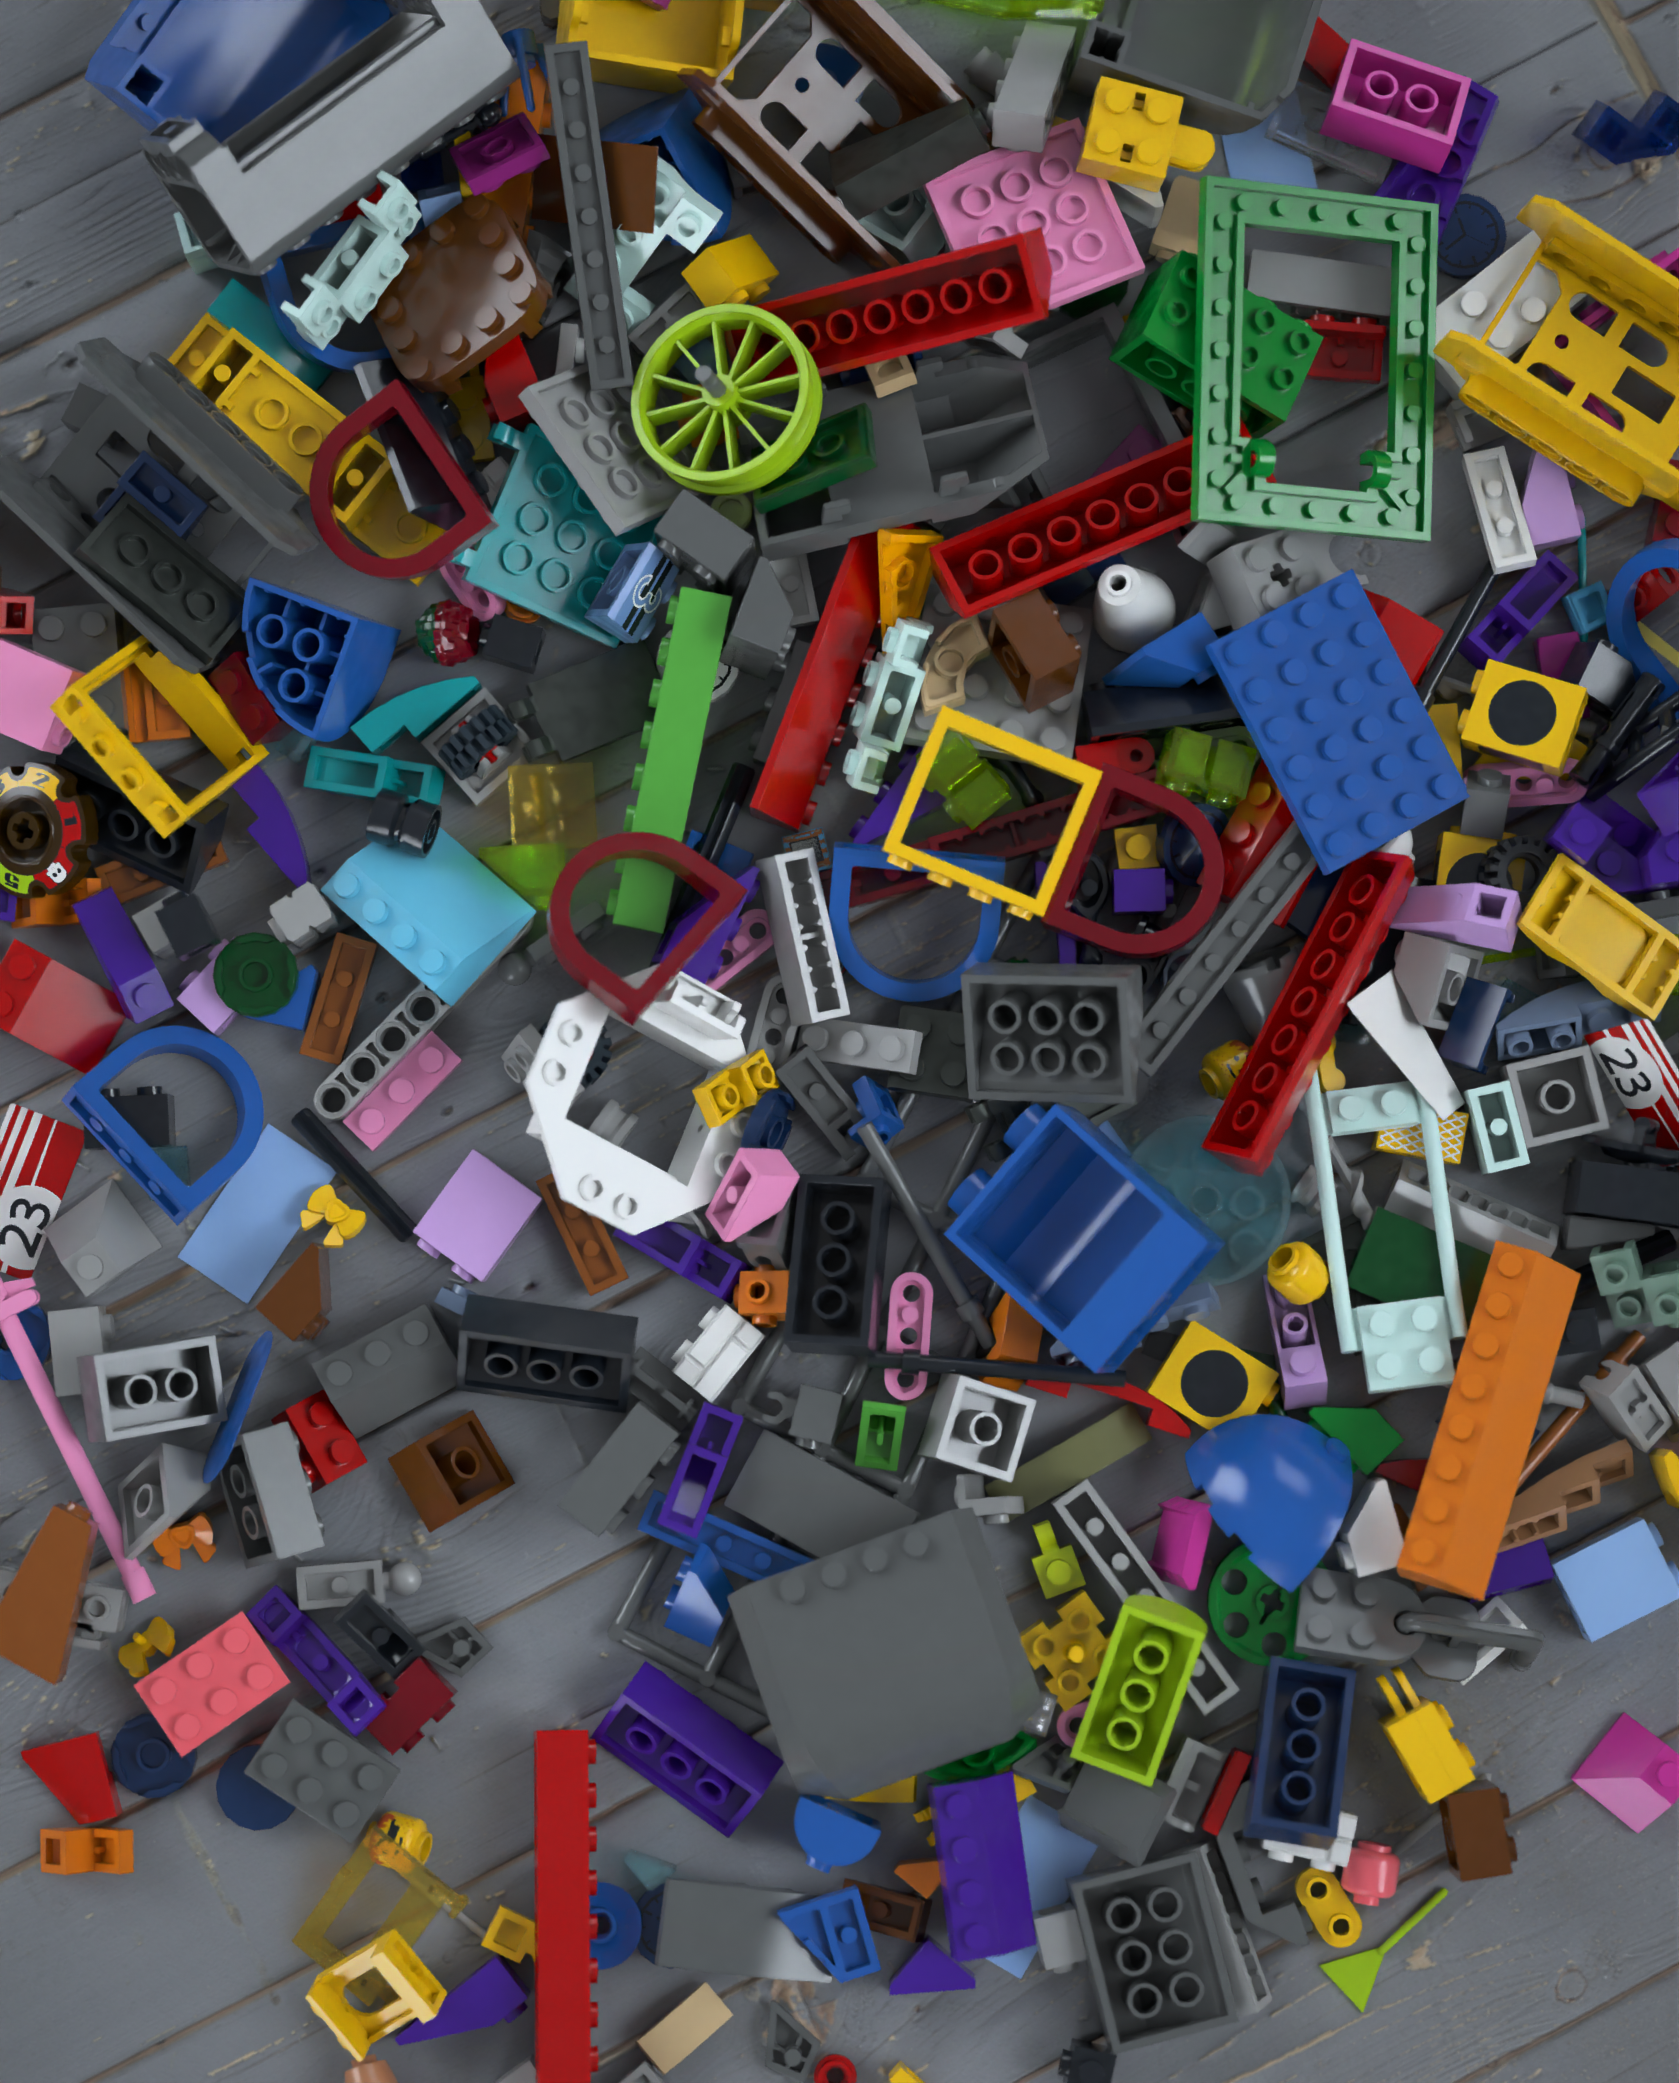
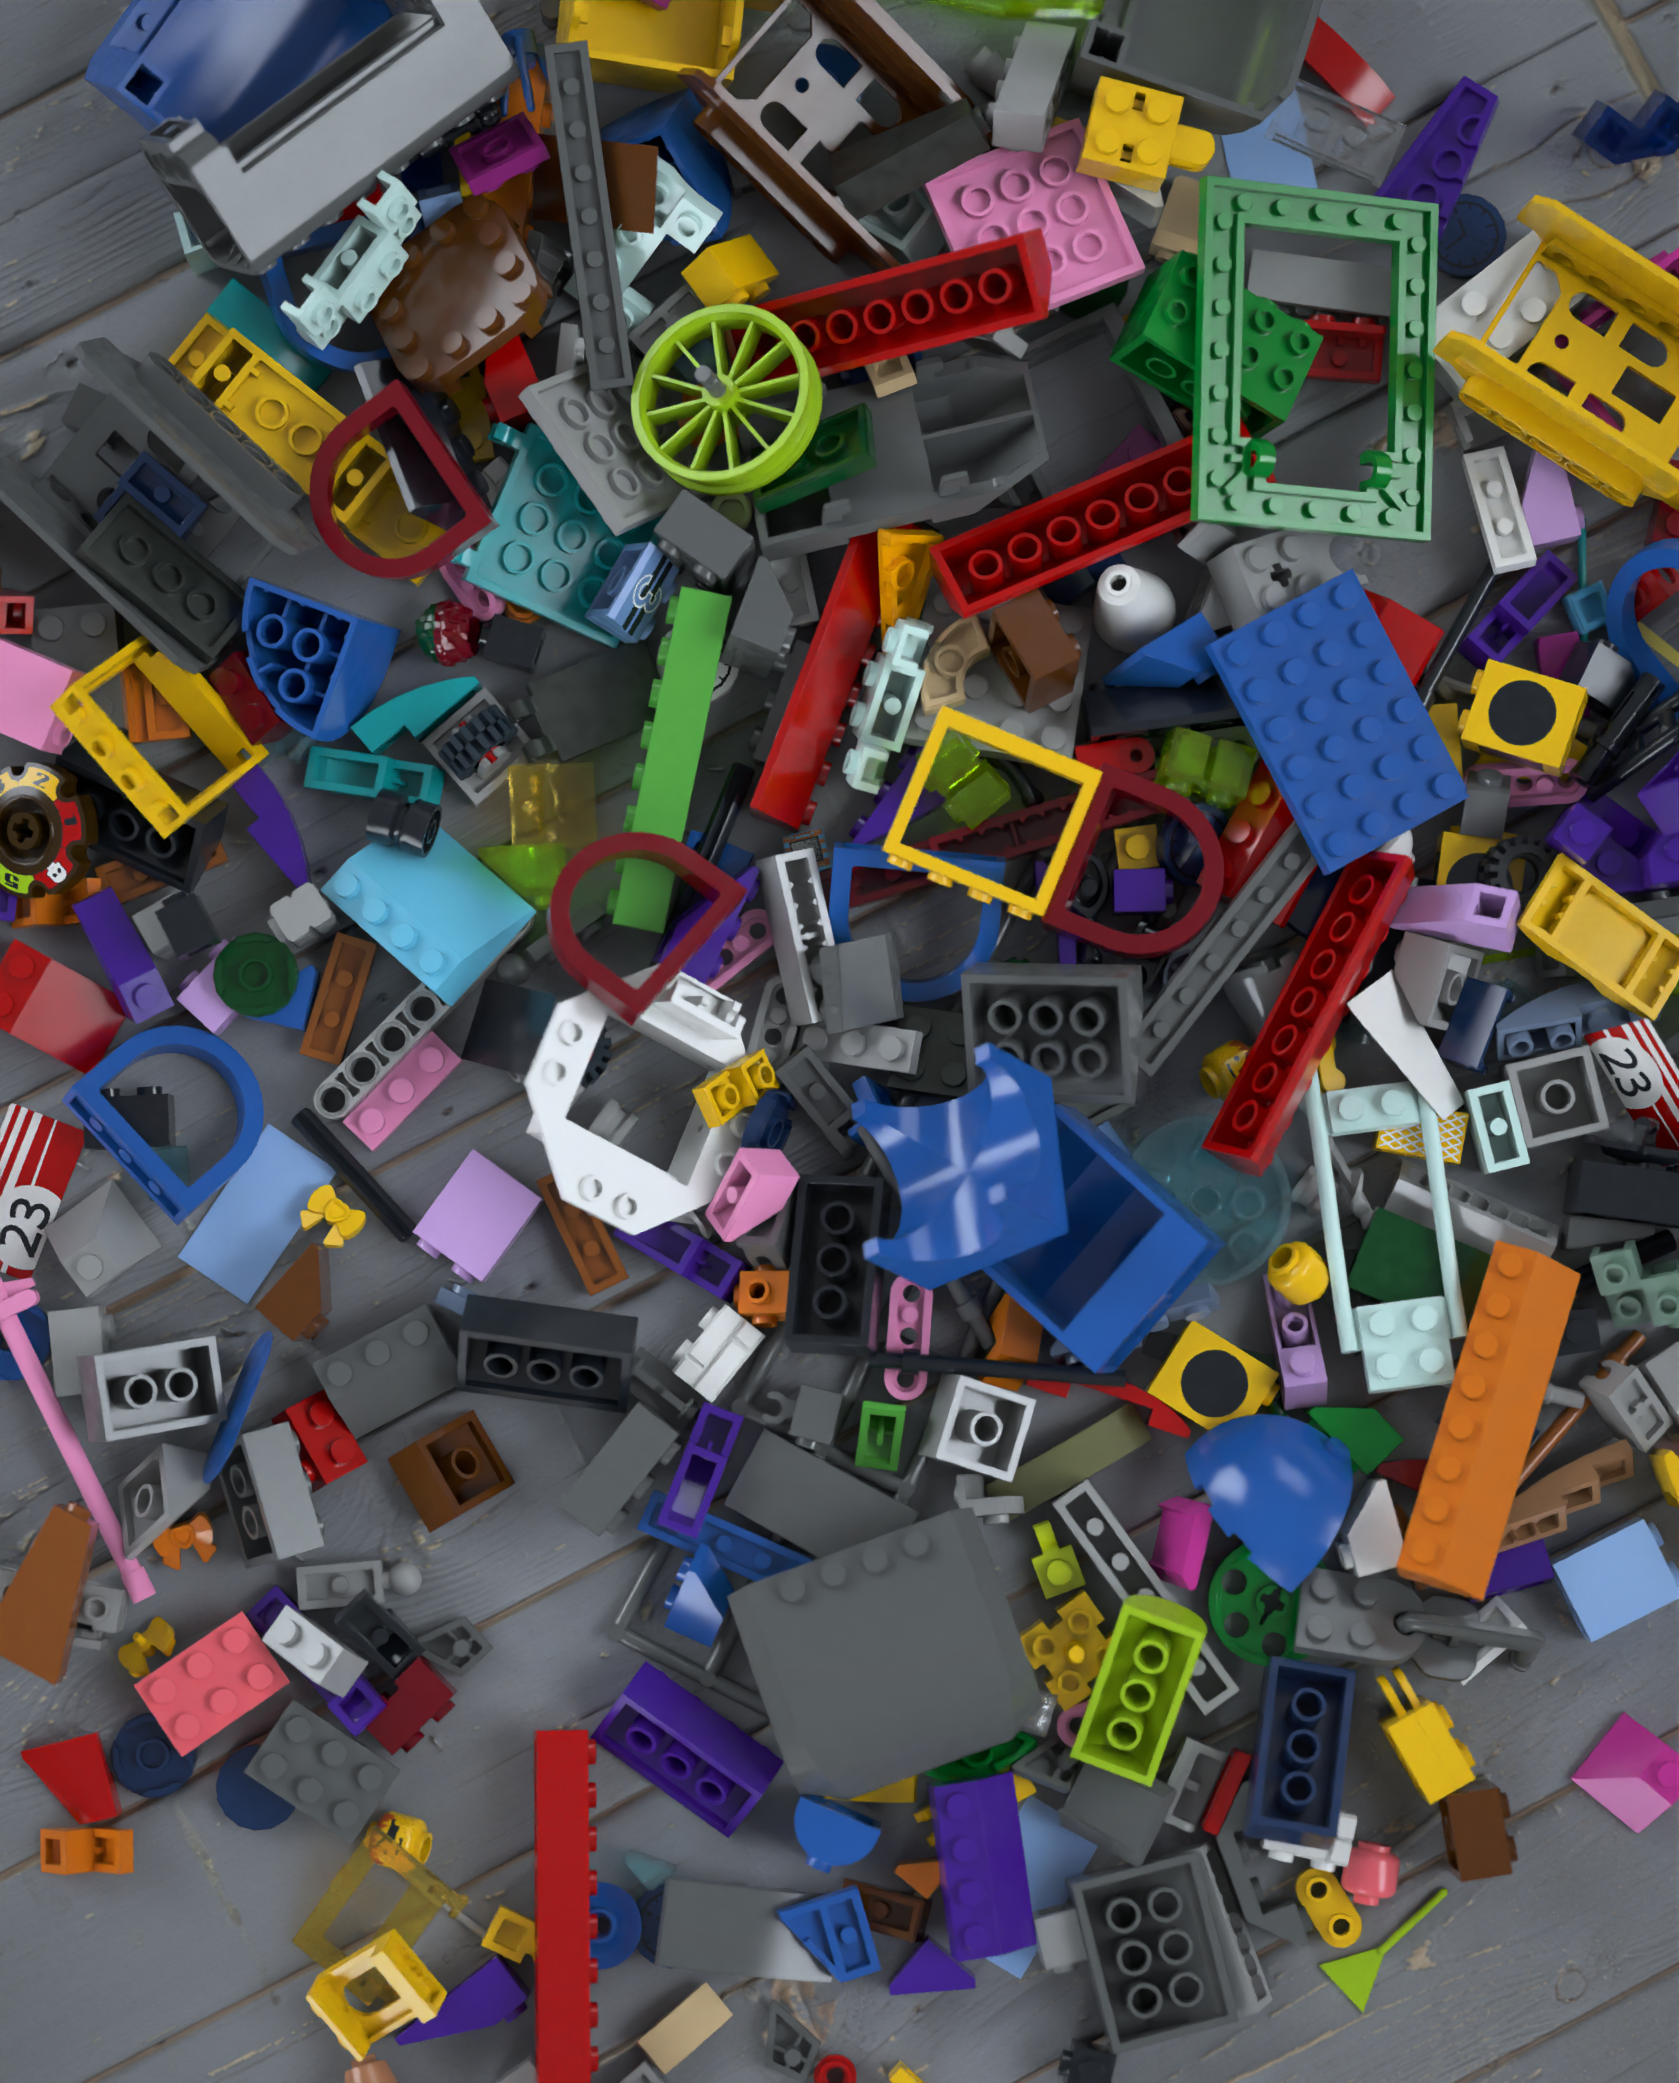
(314, 1651): none -> light grey brick
(508, 1026): none -> black sticker
(859, 982): none -> dark grey slope
(971, 1173): none -> blue piece
(1395, 106): dark pink brick -> none

